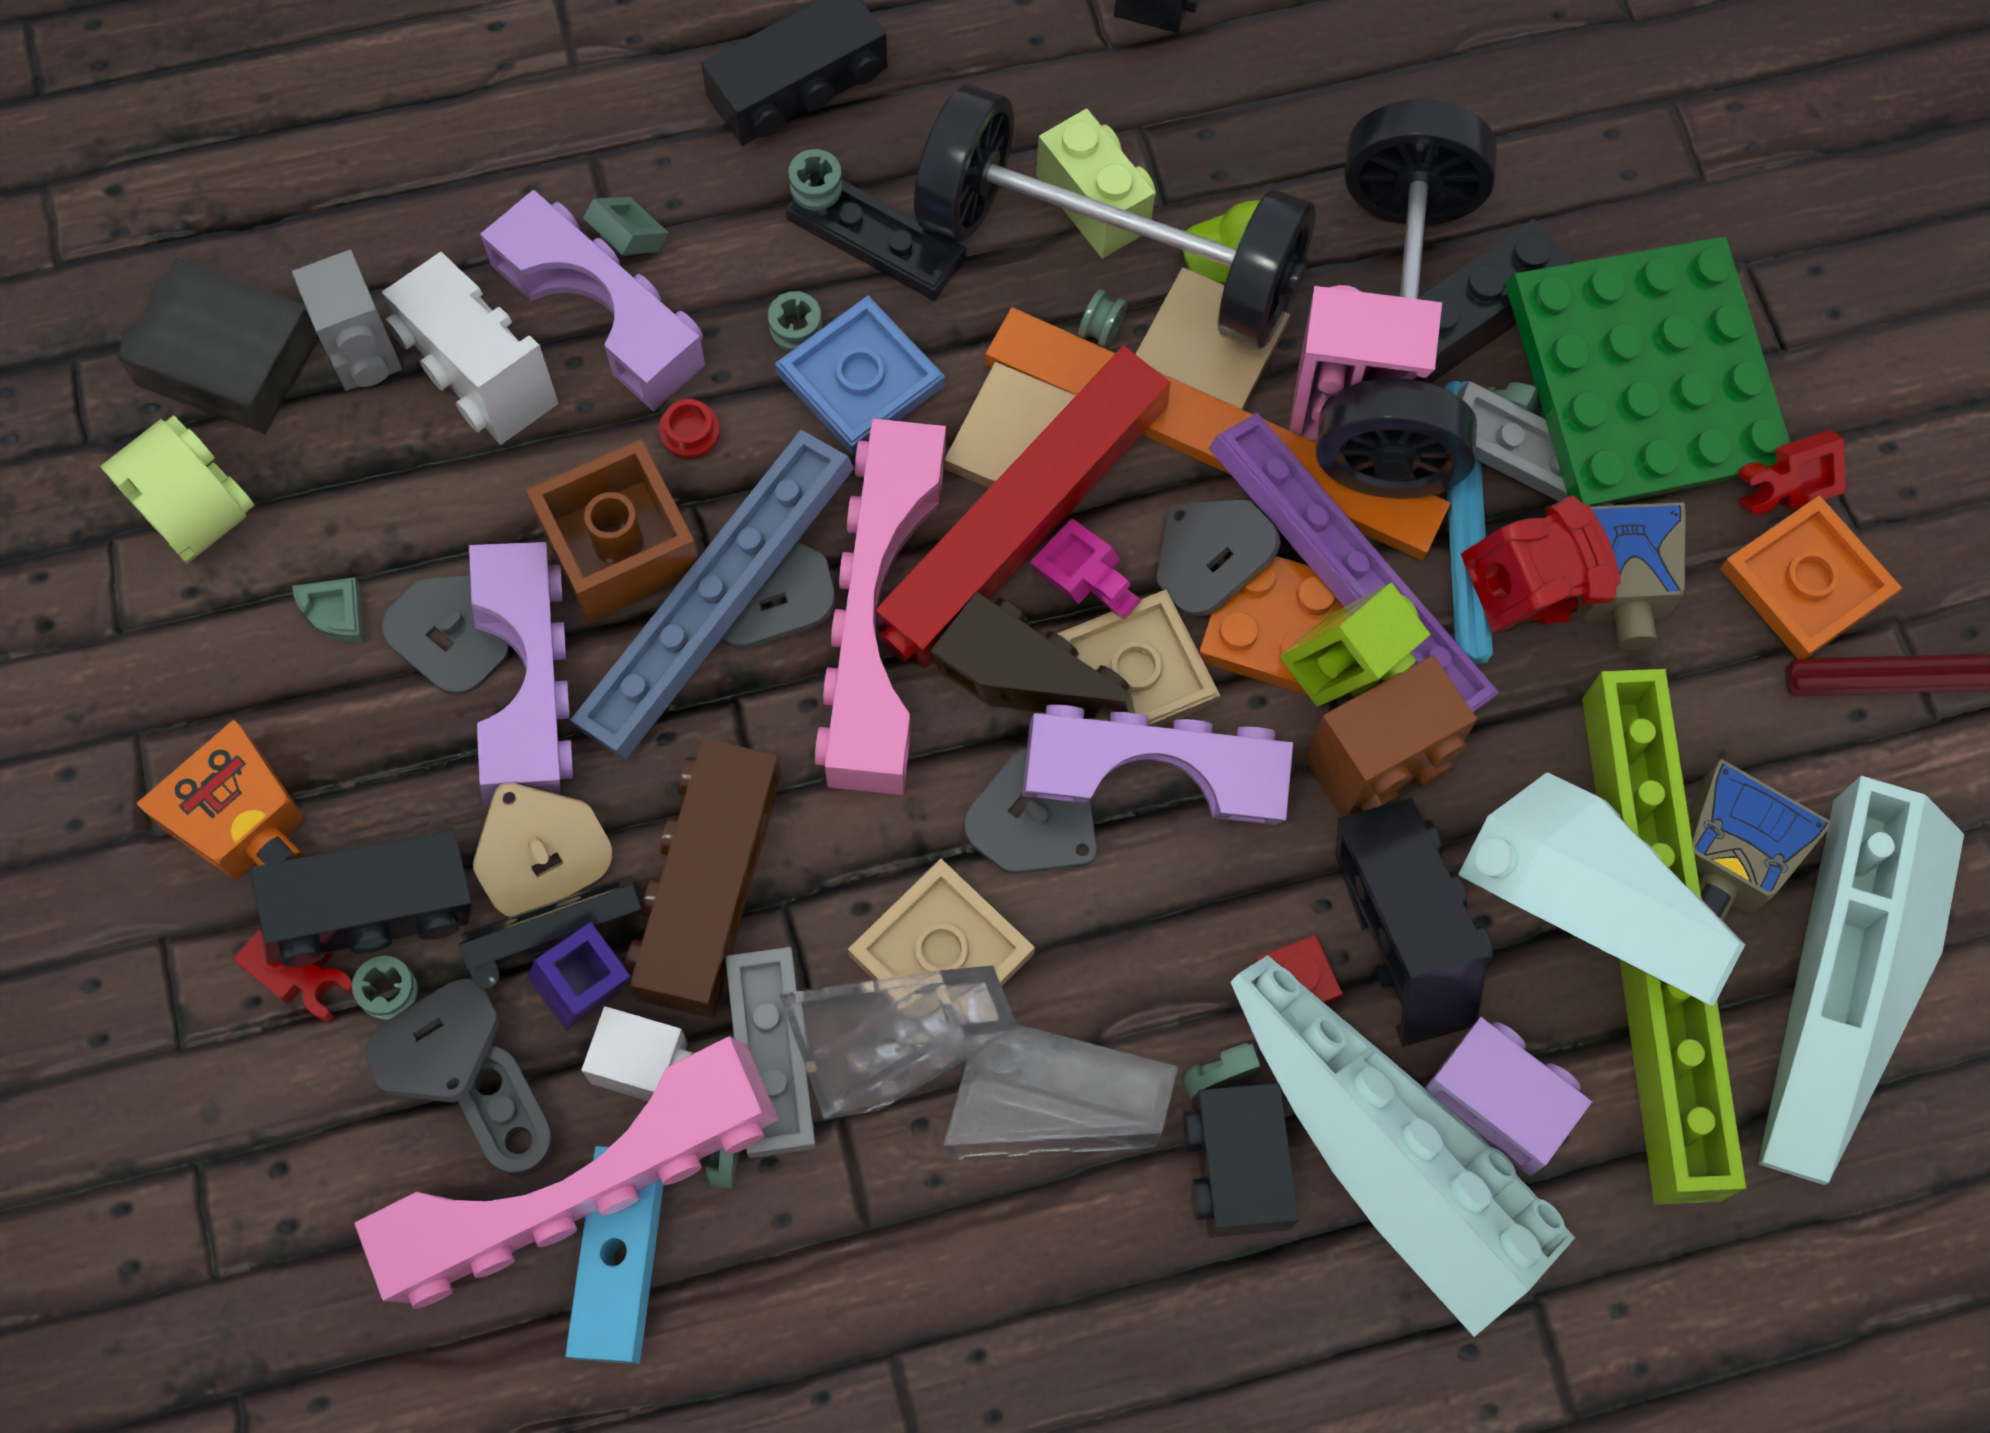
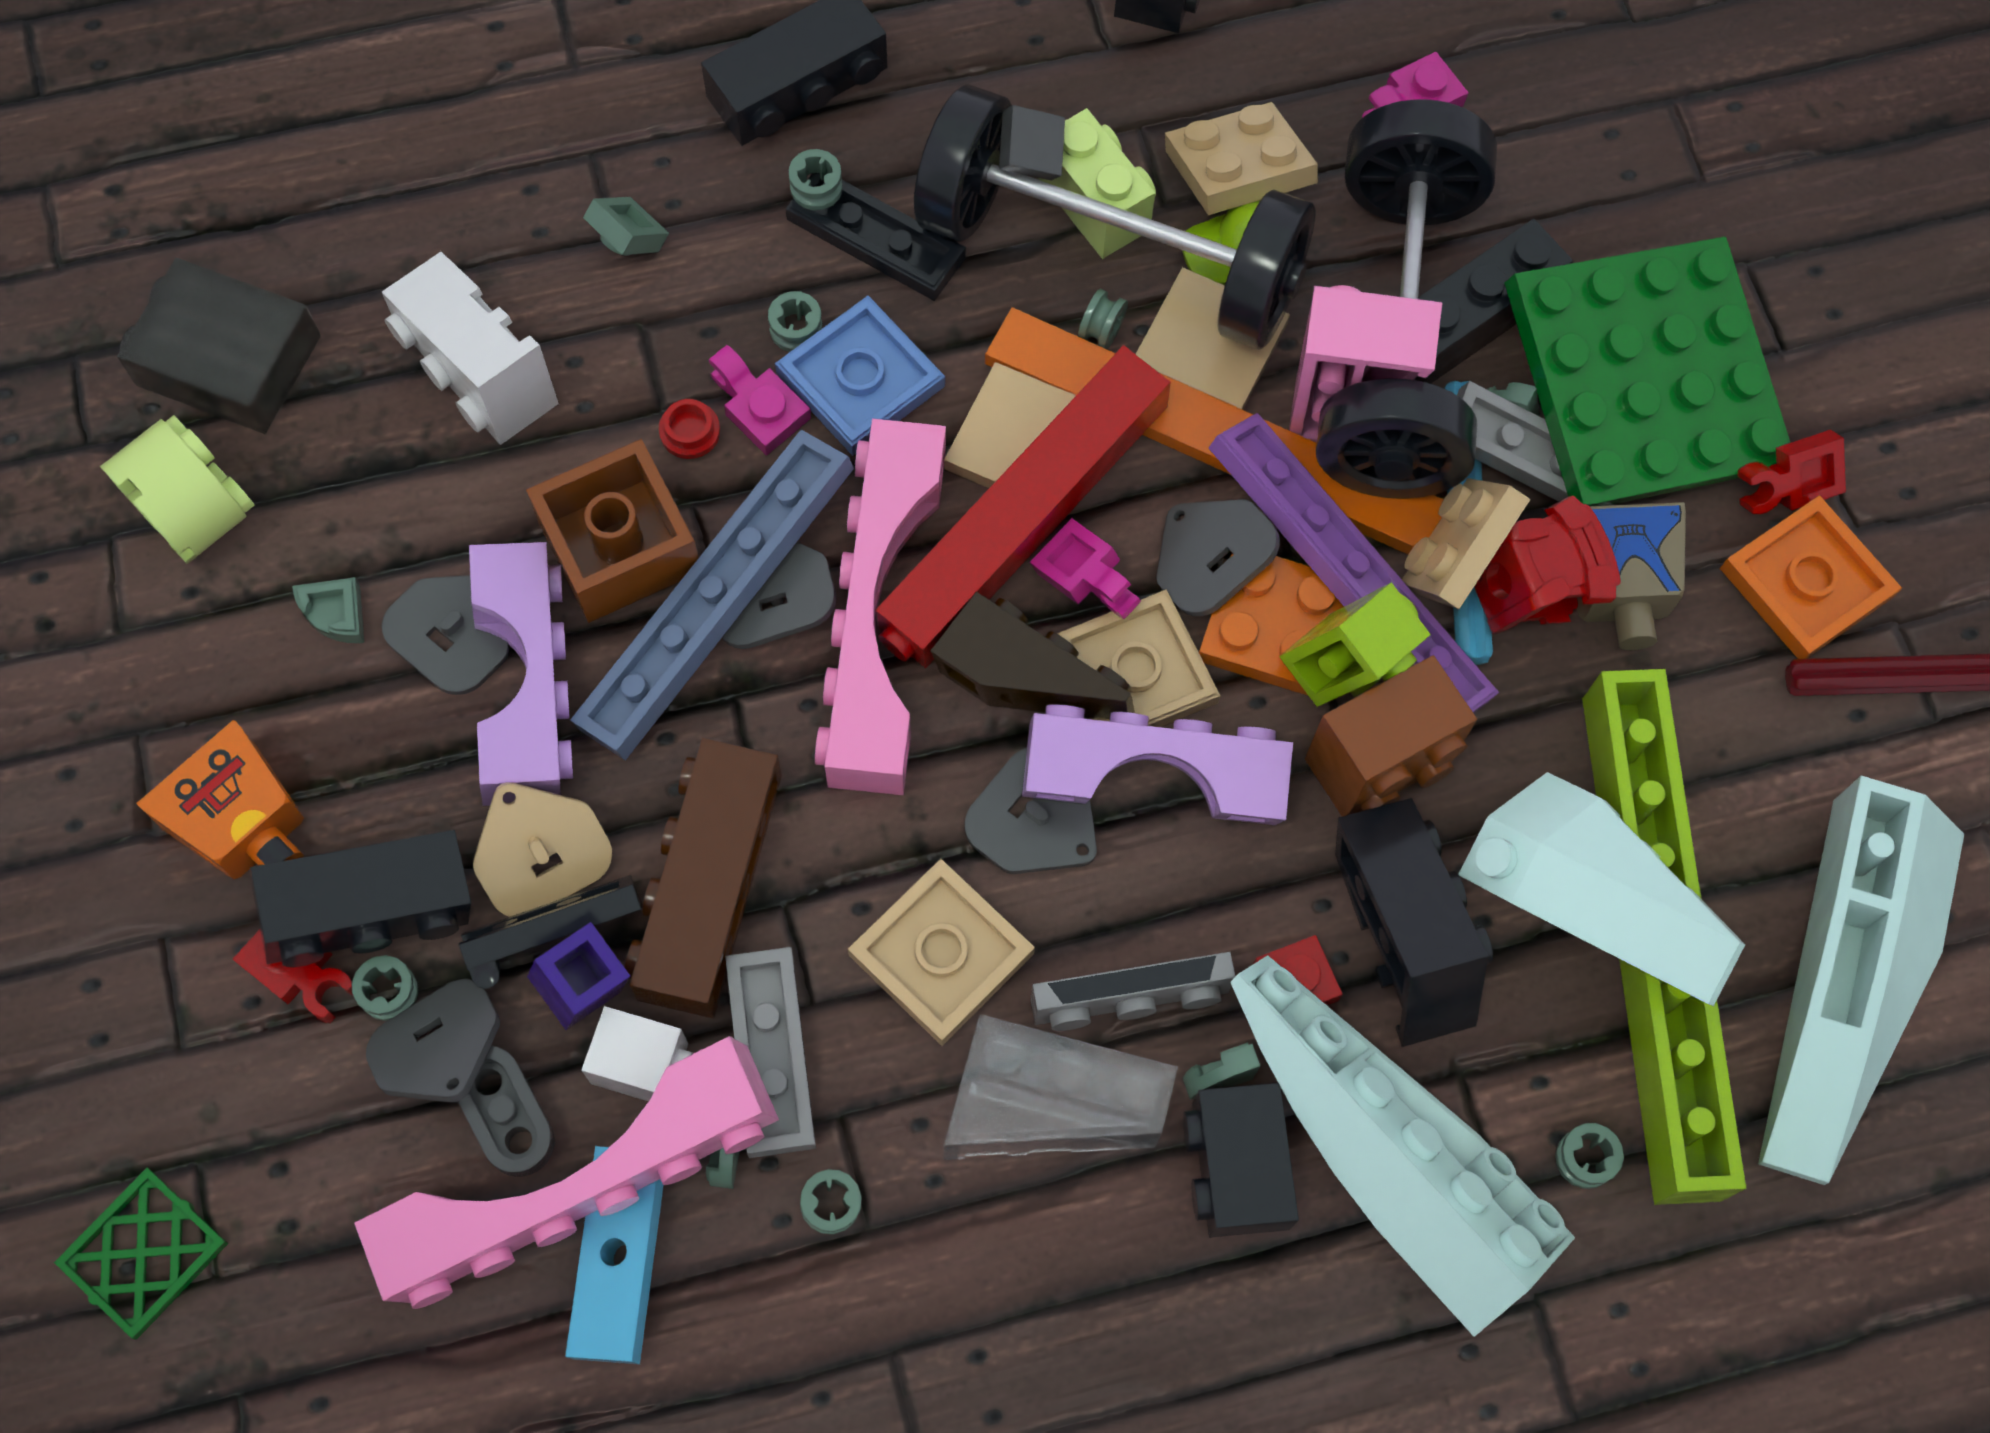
(101, 1295): none -> green window
(347, 320): light grey brick -> none
(547, 254): lavender arch -> none
(761, 406): none -> dark pink plate
(810, 1203): none -> sand green bush
(894, 1033): clear wedge -> none
(1032, 142): none -> dark grey tile
(1132, 991): none -> light grey plate
(1240, 157): none -> tan plate
(1422, 79): none -> dark pink plate
(1464, 541): none -> tan plate
(1509, 1095): lavender brick -> none
(1573, 1141): none -> sand green bush
(1747, 839): torso -> none

